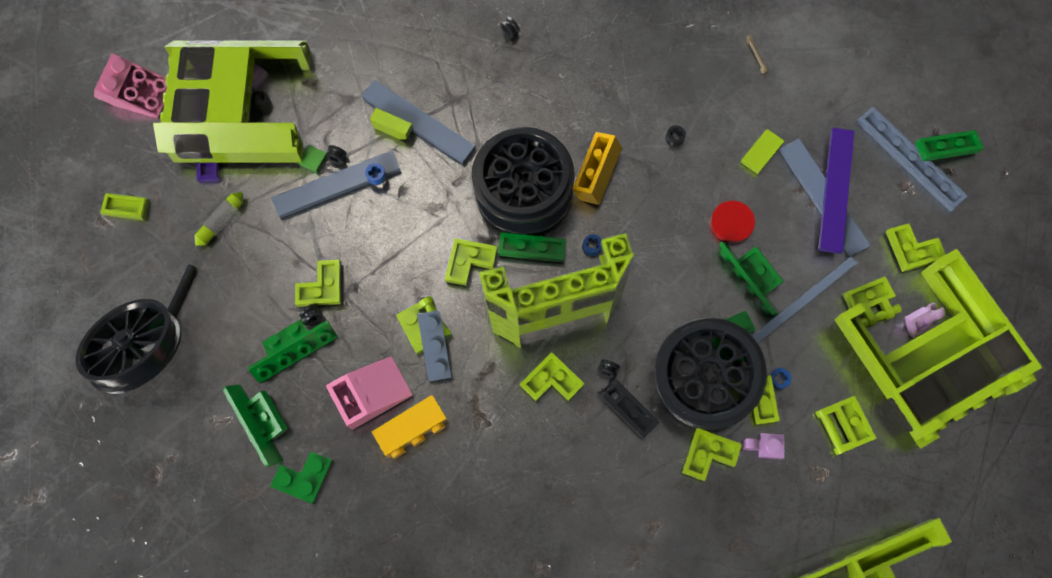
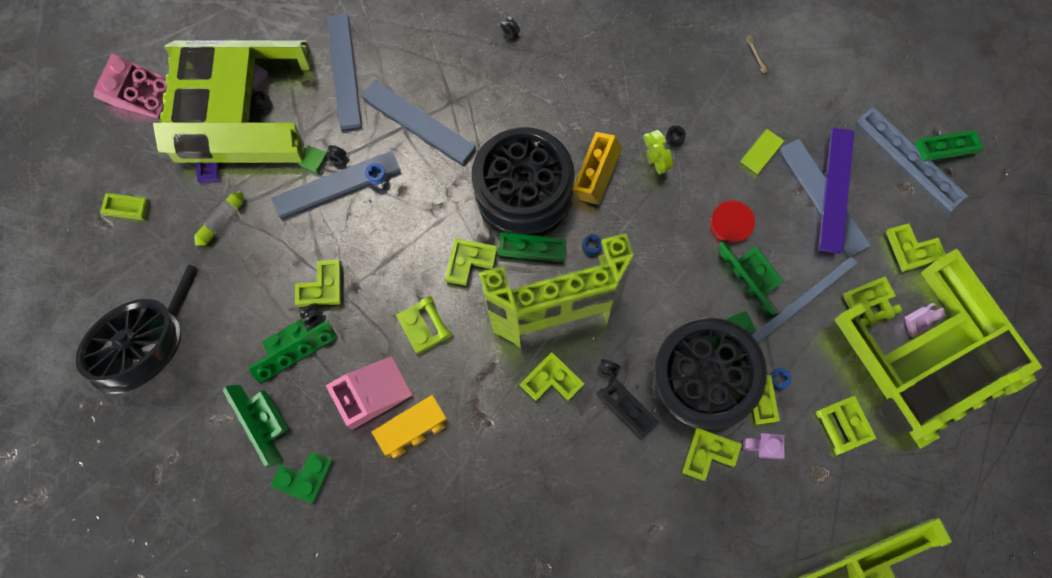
(344, 72): none -> sand blue tile
(390, 124): lime piece -> none
(434, 345): sand blue plate -> none
(657, 152): none -> lime plate

